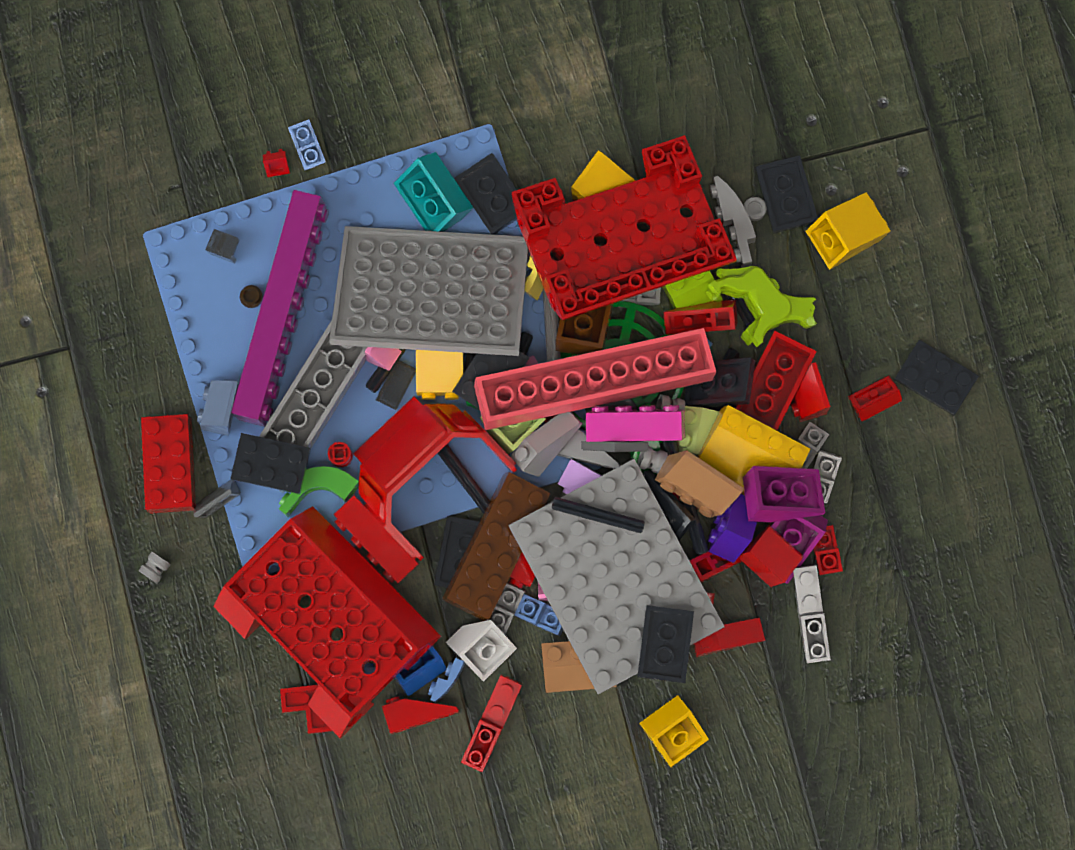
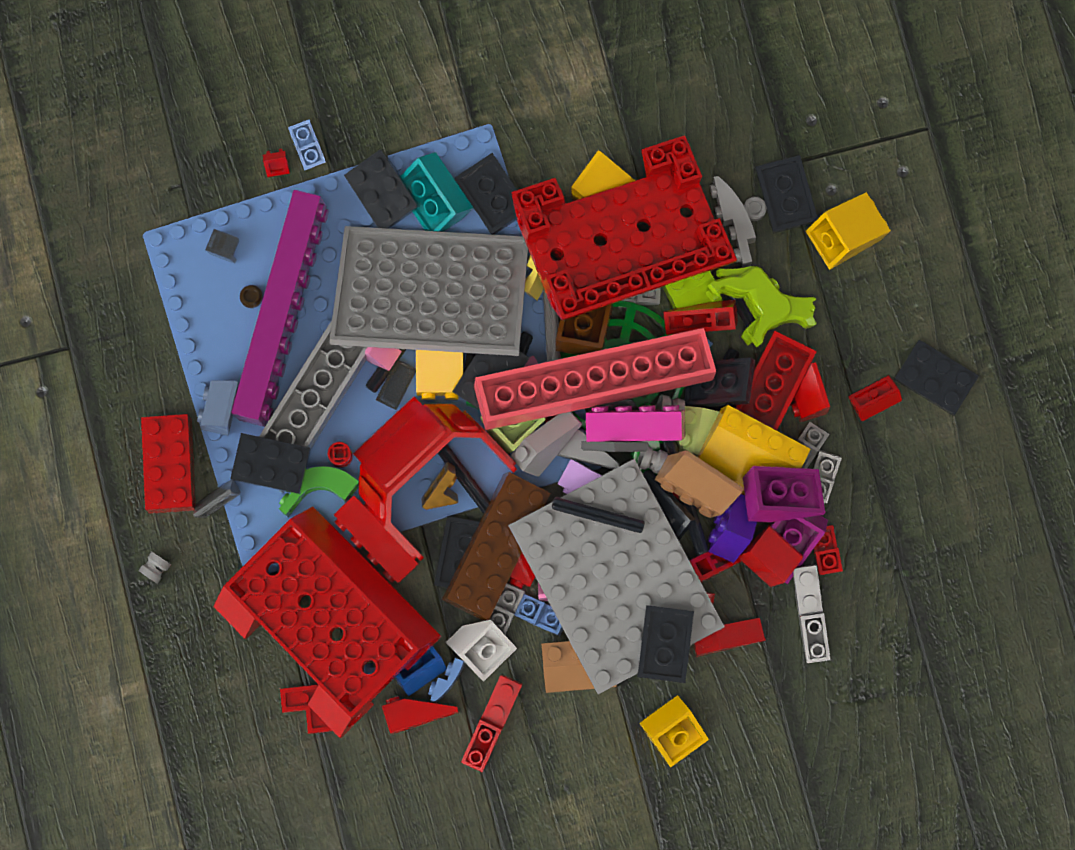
(381, 190): none -> black plate
(438, 493): none -> pearl gold slope

